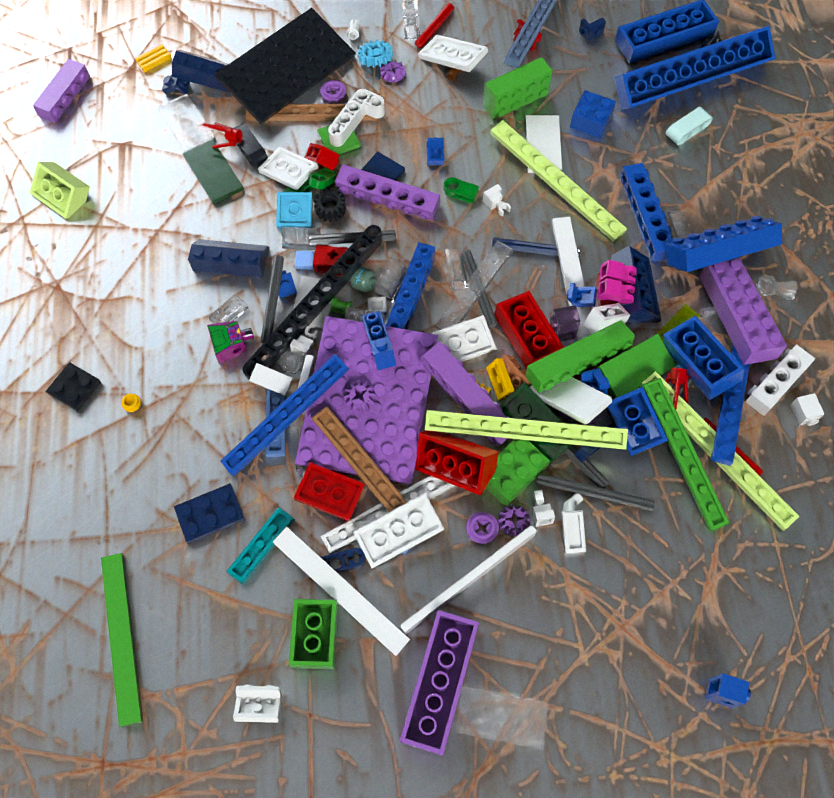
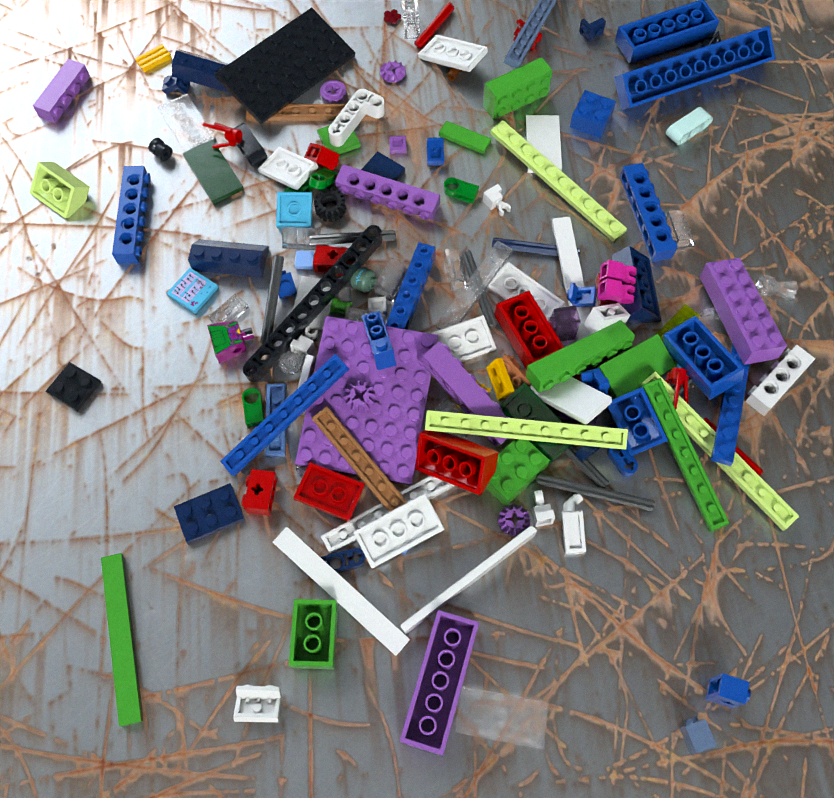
(131, 215): none -> blue brick
(131, 402): yellow plate -> none
(160, 149): none -> black wheel
(192, 290): none -> medium azure tile
(253, 412): none -> green piece
(259, 546): teal tile -> none
(262, 502): none -> red brick
(270, 379): white tile -> none
(353, 31): white pin -> none
(375, 53): medium azure gear -> none
(392, 16): none -> dark red plant
(397, 144): none -> medium lavender tile
(464, 137): none -> bright green tile
(482, 518): medium lavender gear -> none
(512, 282): none -> white tile
(618, 461): none -> blue beam
(697, 735): none -> sand blue brick
(723, 243): blue brick -> none
(807, 409): white brick -> none

